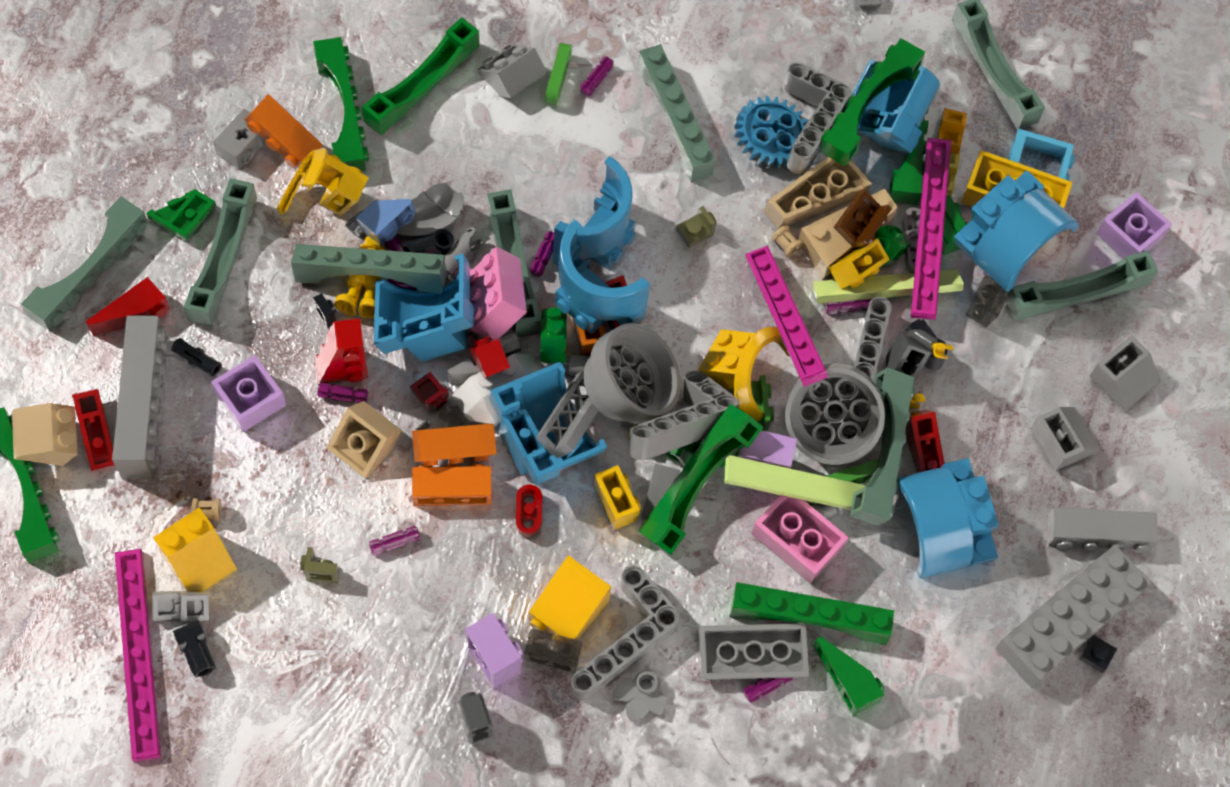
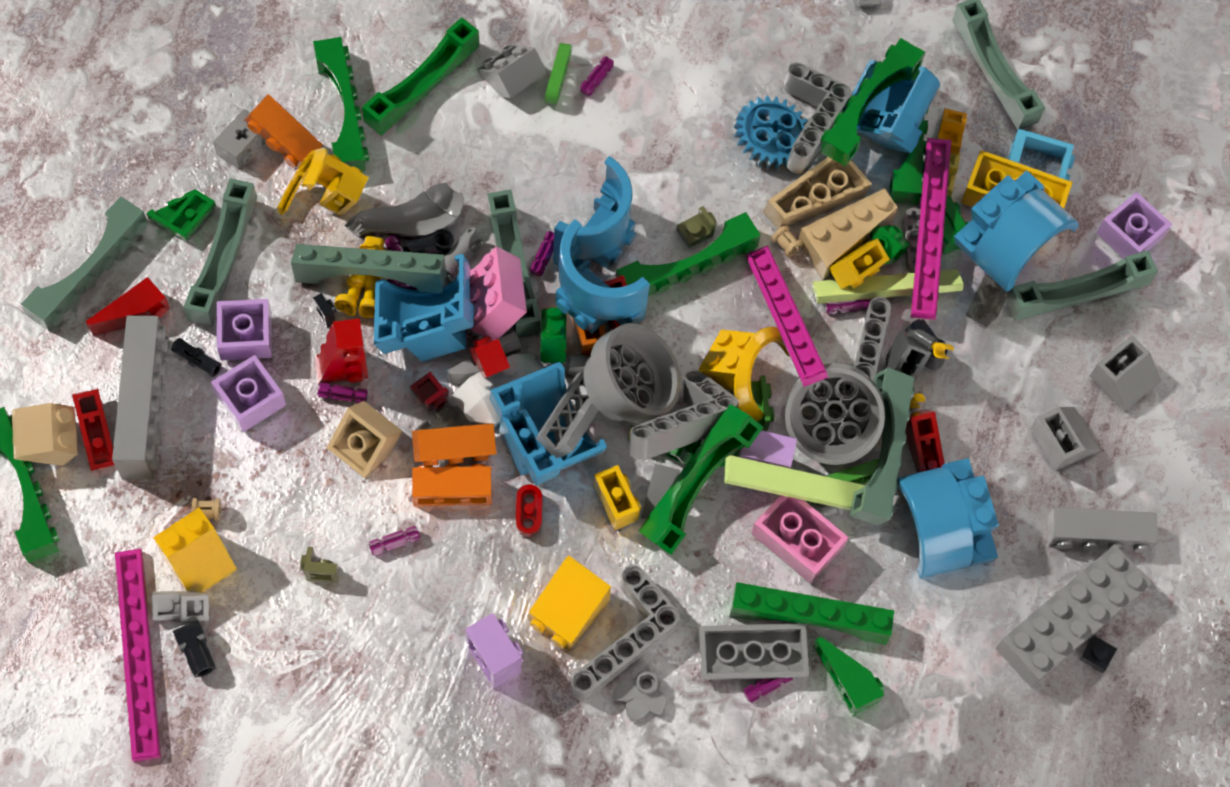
(244, 329): none -> lavender brick
(385, 218): medium blue slope -> none
(474, 717): dark grey brick -> none
(553, 650): clear smoke bracket -> none
(693, 147): sand green arch -> none
(737, 238): none -> green arch
(862, 219): reddish brown bracket -> none

